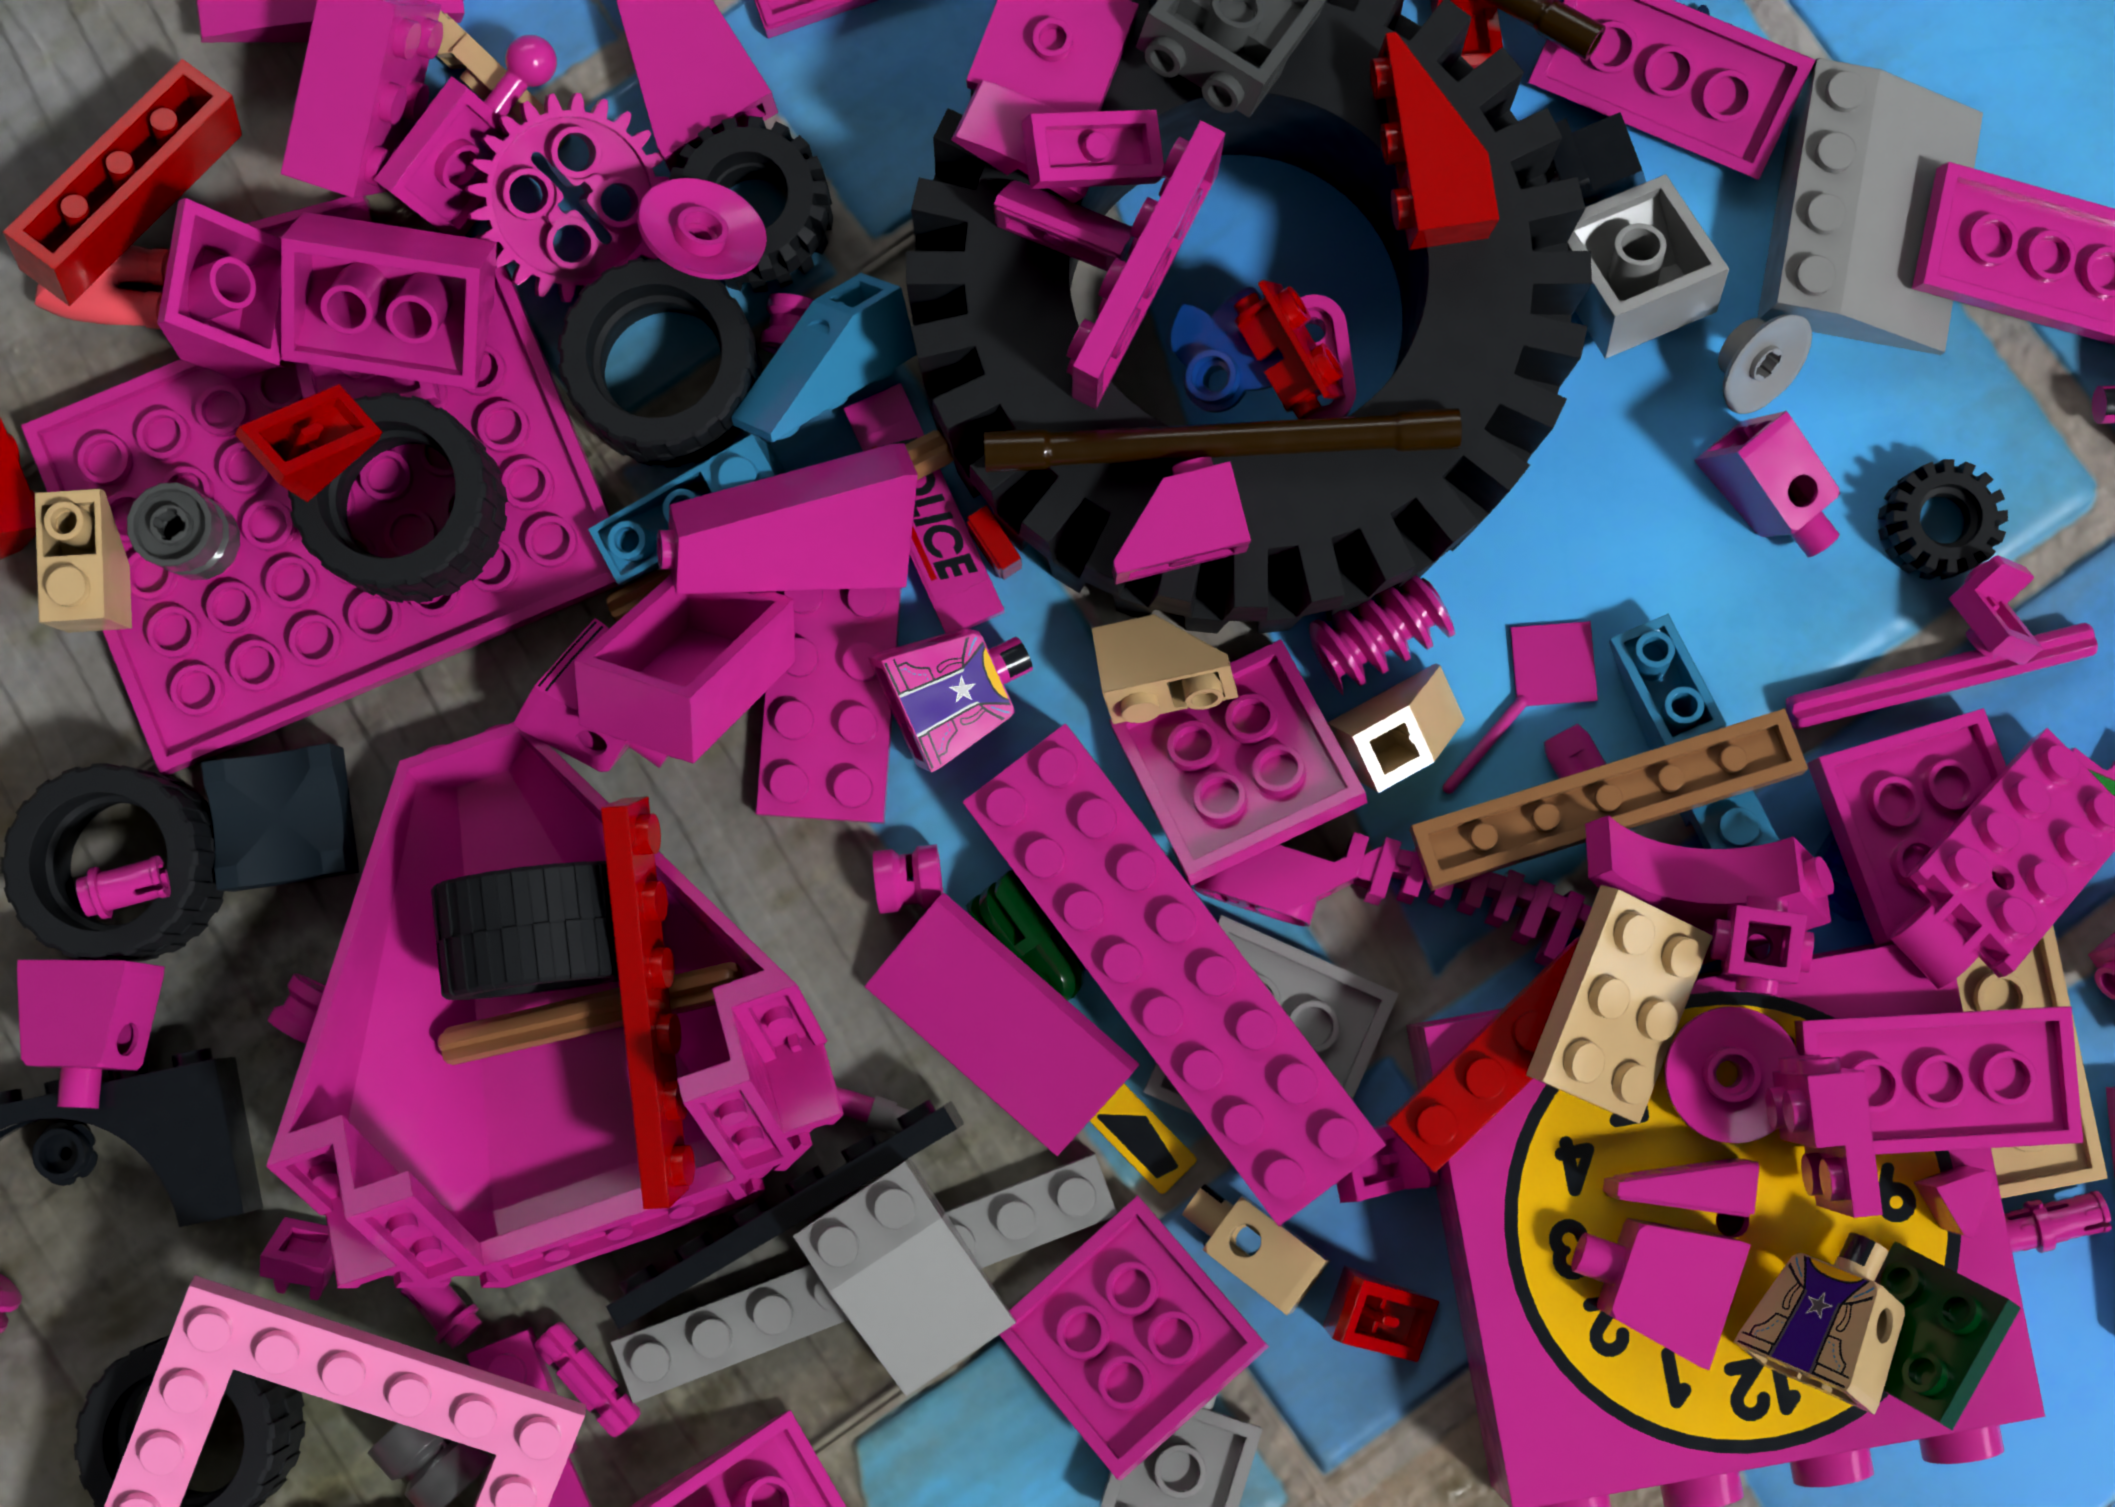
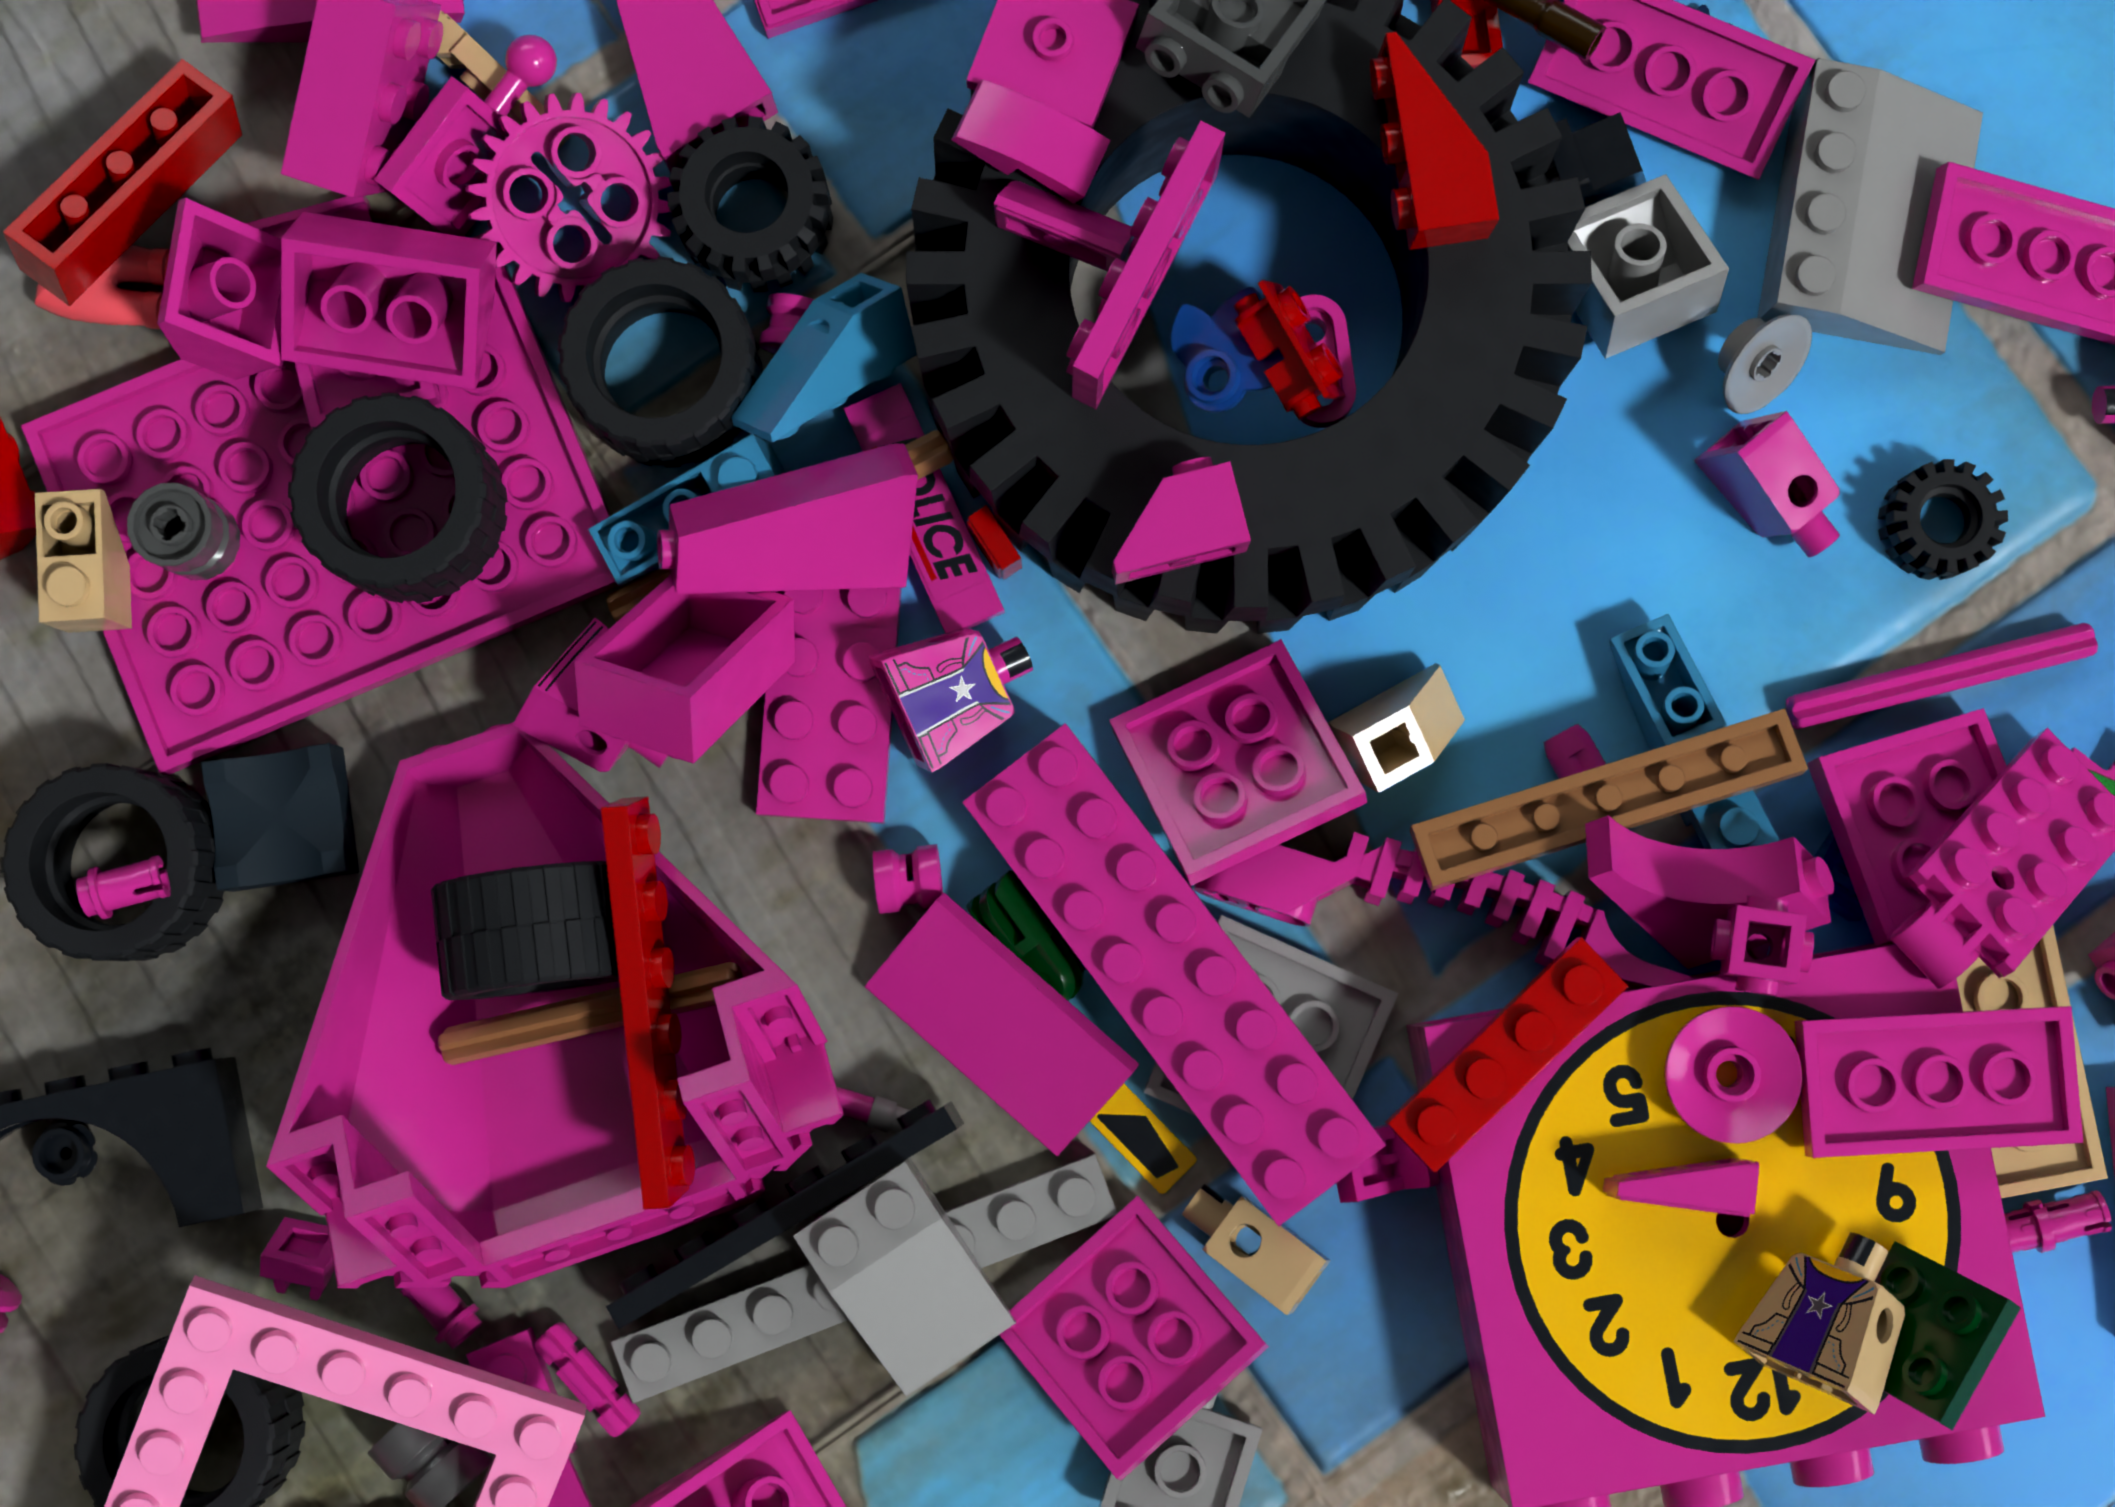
(85, 1020): dark pink torso -> none
(299, 1009): dark pink wheel -> none
(310, 440): red slope -> none
(701, 228): dark pink dish -> none
(1092, 148): dark pink plate -> none
(1158, 669): tan slope -> none
(1379, 629): dark pink piece -> none
(1379, 1315): red slope -> none
(1400, 431): dark brown piece -> none
(1549, 668): dark pink piece -> none
(1619, 1004): tan plate -> none
(1666, 1283): dark pink torso -> none
(1829, 1112): dark pink plate -> none
(1958, 1198): dark pink slope -> none
(1992, 622): dark pink bracket -> none

